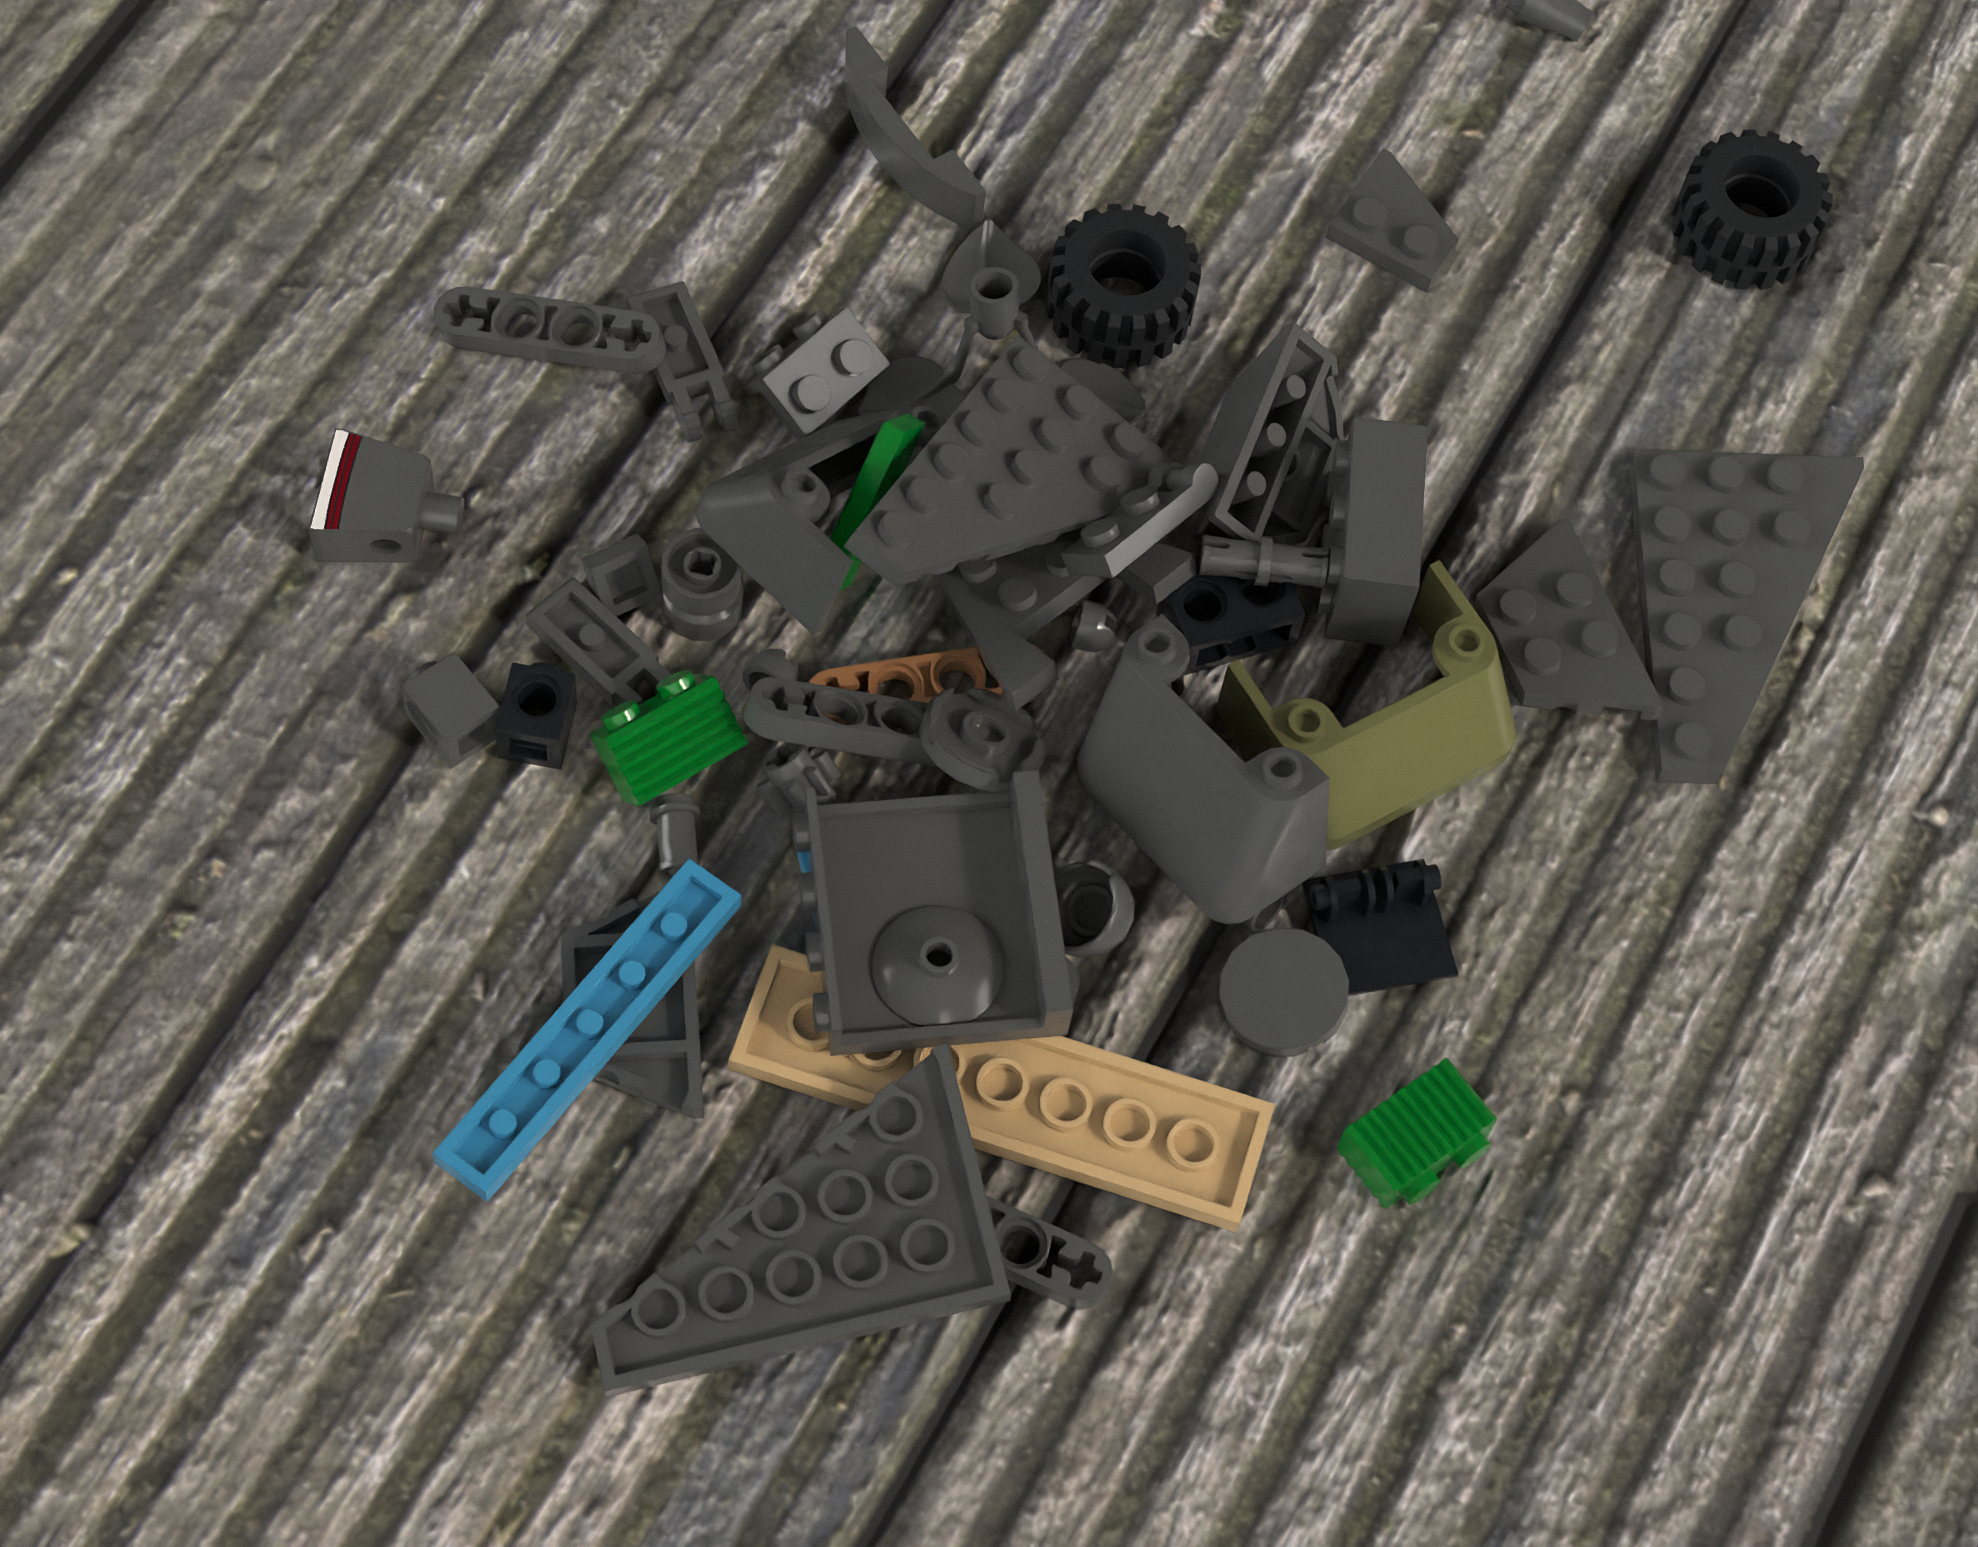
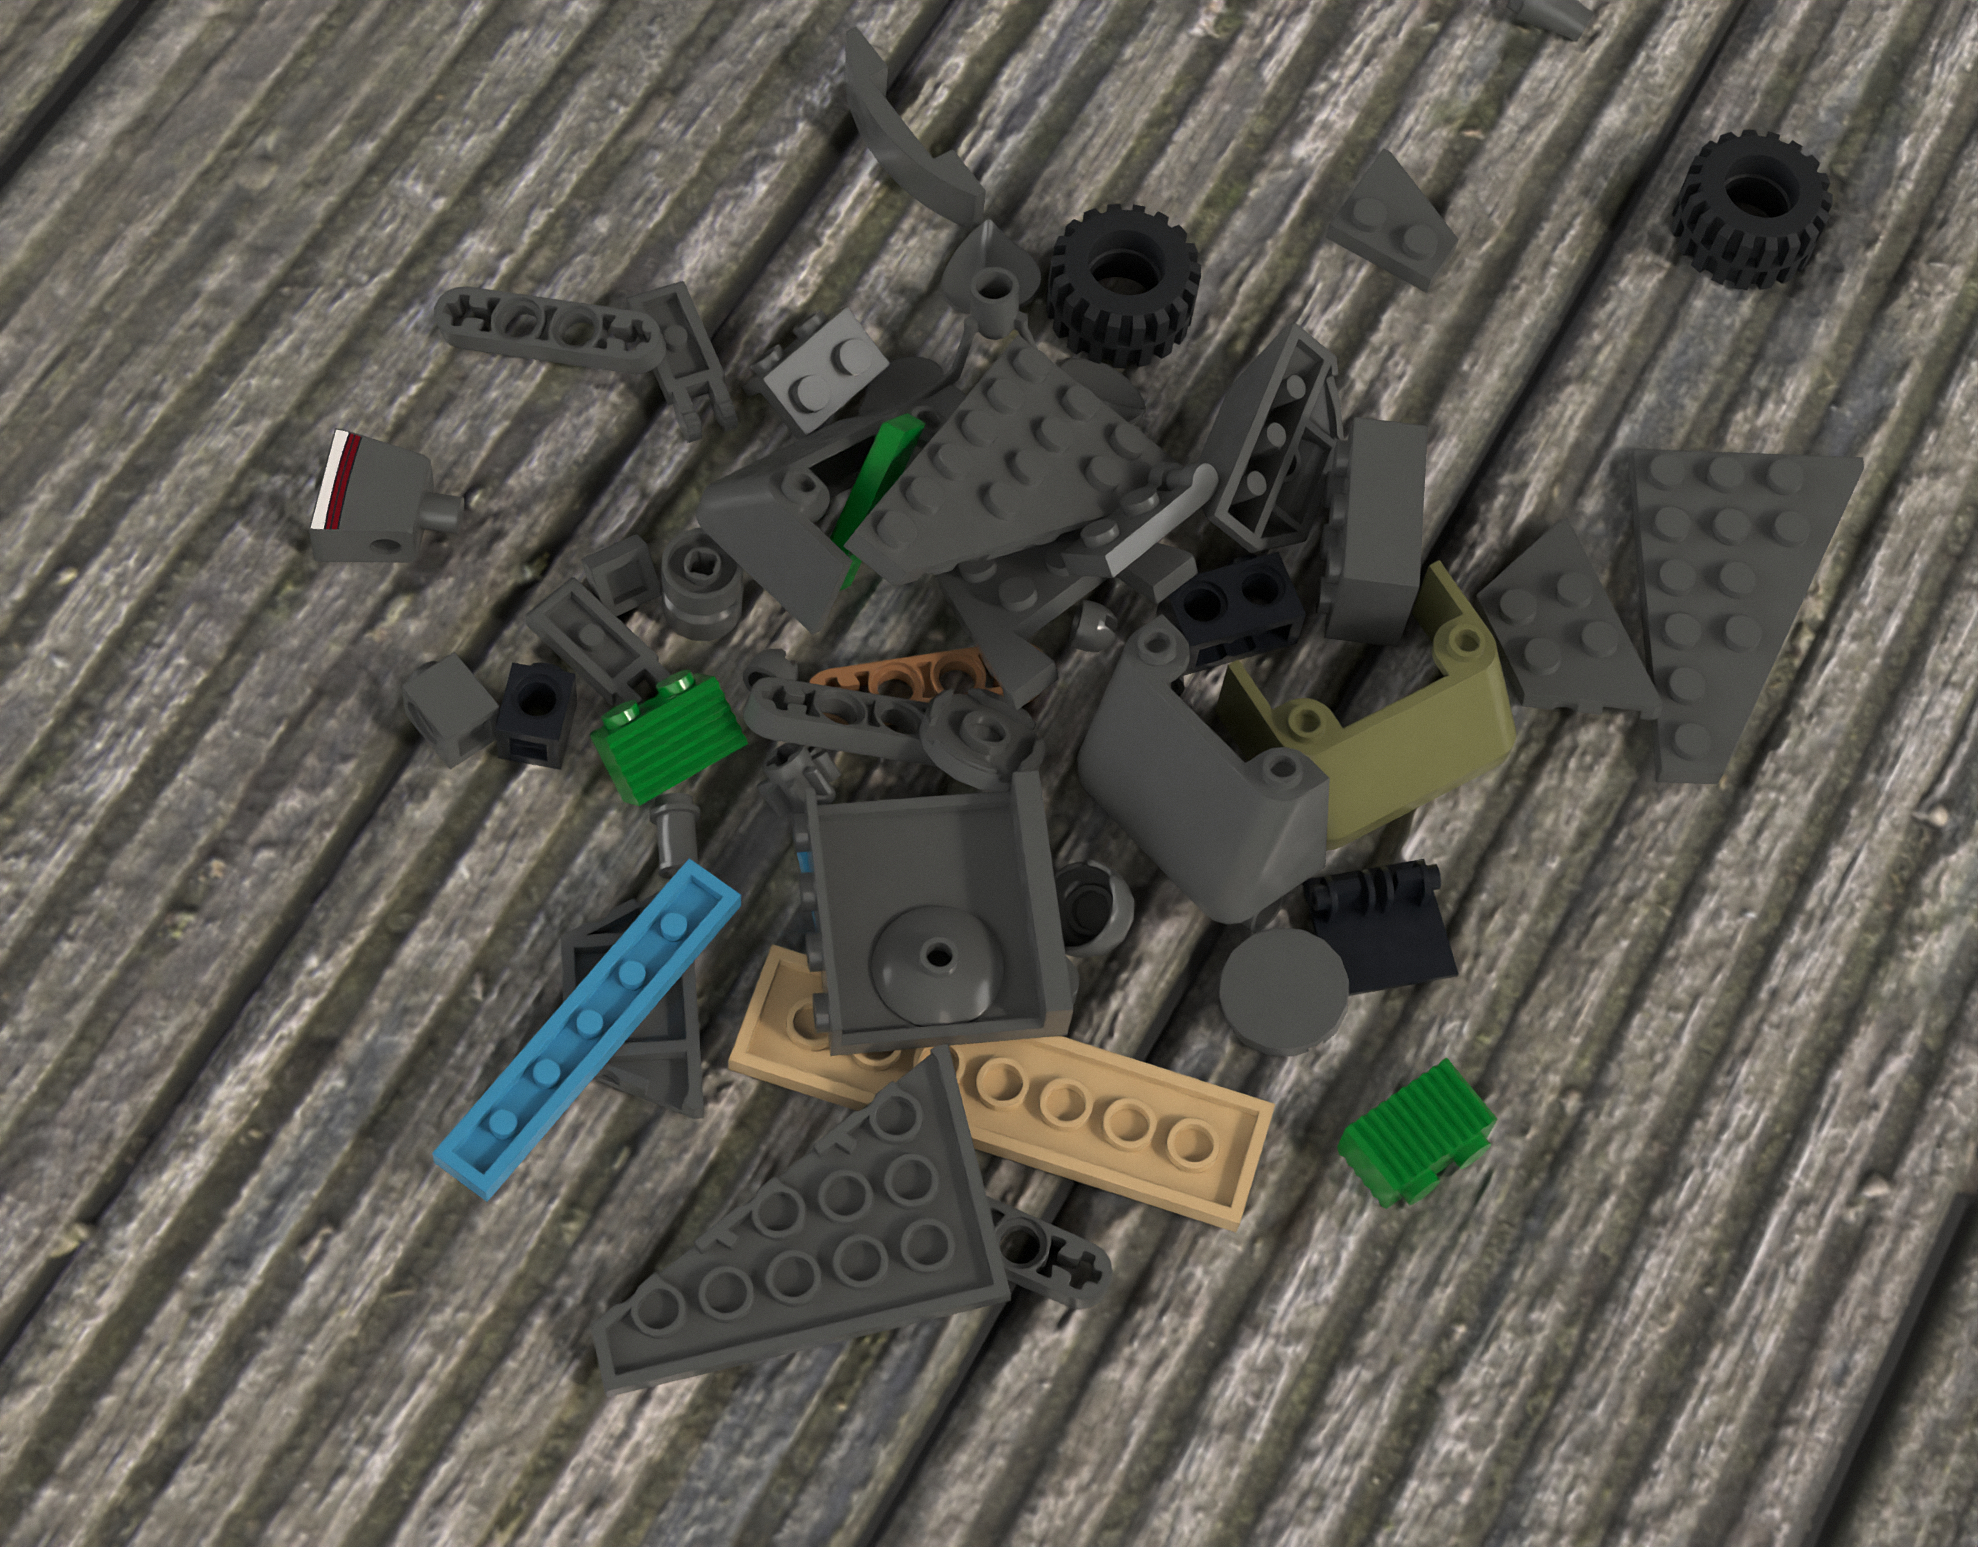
(1263, 561): dark grey pin -> none

